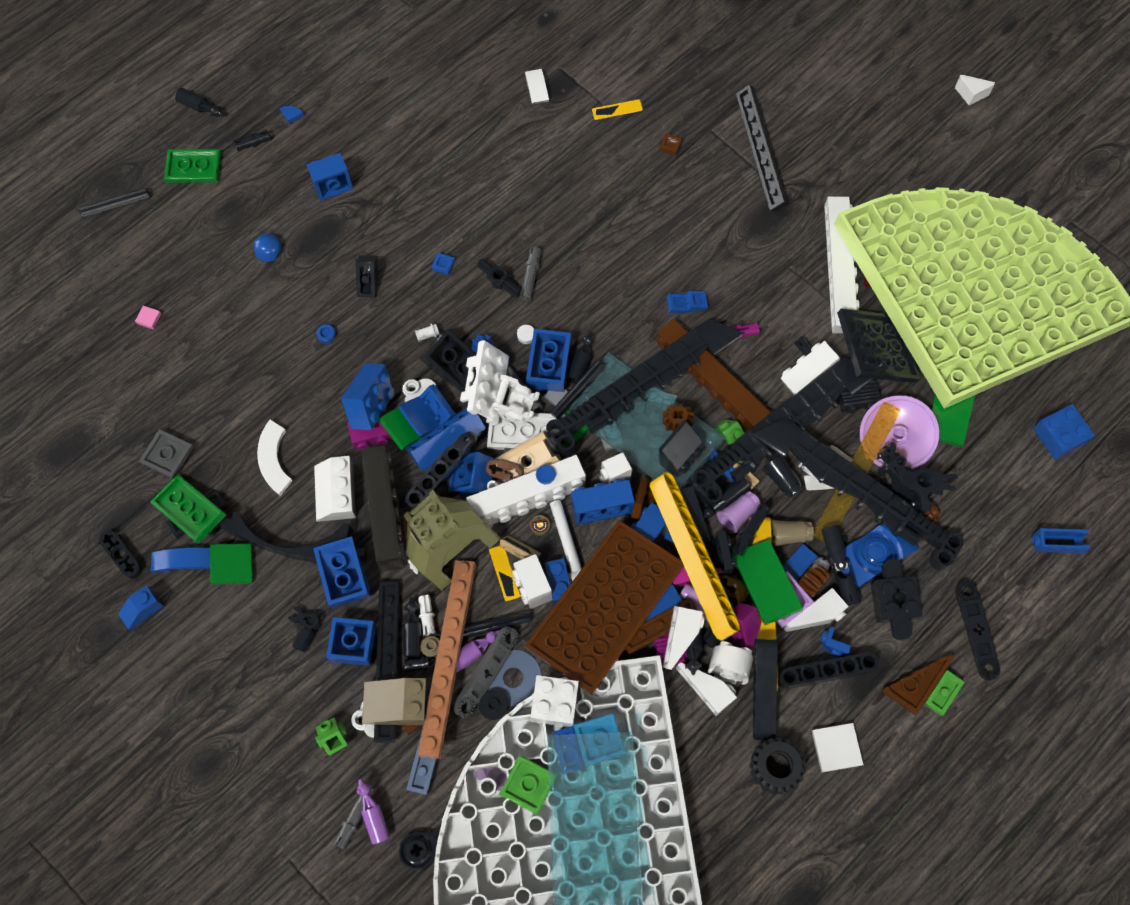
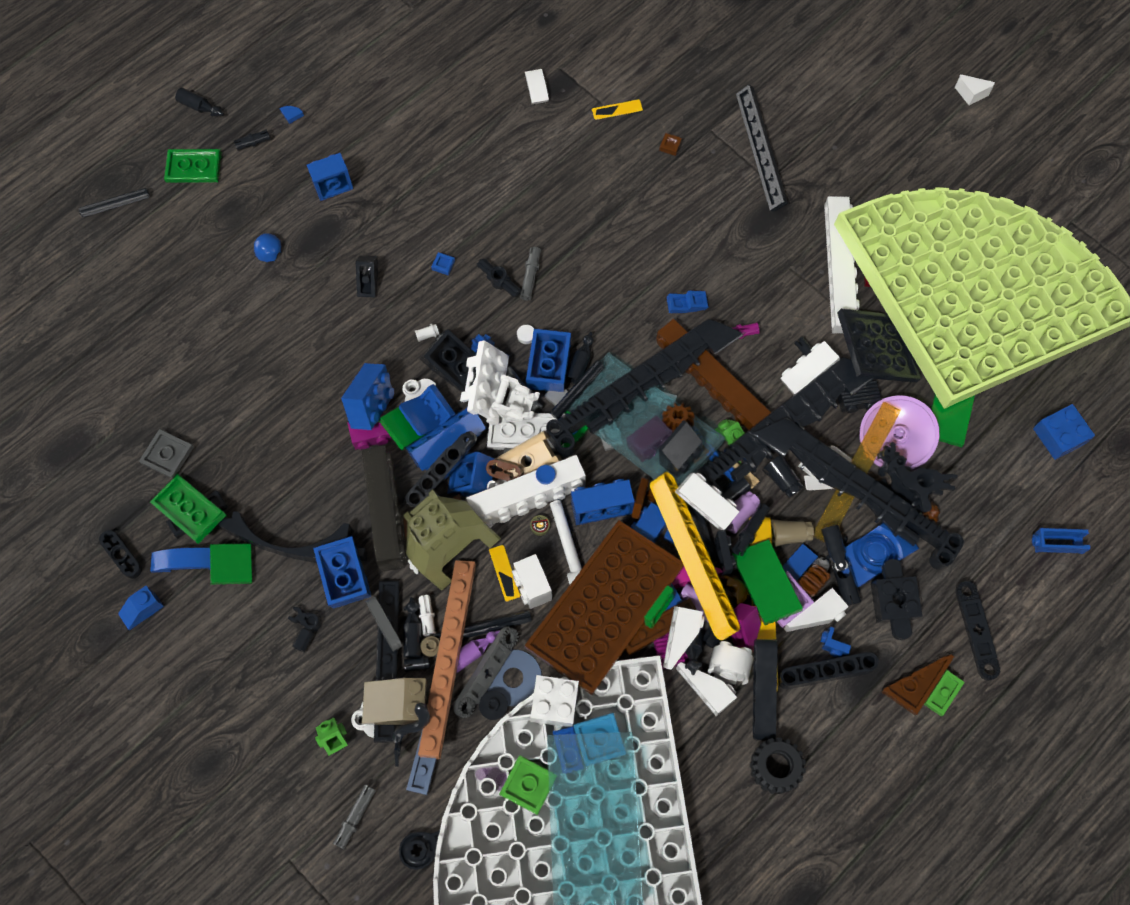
(148, 317): bright pink tile -> none
(268, 457): white tile -> none
(326, 334): blue tile -> none
(335, 489): white slope -> none
(351, 641): blue brick -> none
(372, 815): medium lavender wheel -> none
(383, 623): none -> dark grey beam
(423, 714): none -> black piece
(517, 548): tan slope -> none
(557, 578): blue brick -> none
(615, 468): white brick -> none
(648, 439): none -> clear purple brick
(659, 607): none -> green tile
(707, 501): none -> white brick
(837, 747): white tile -> none

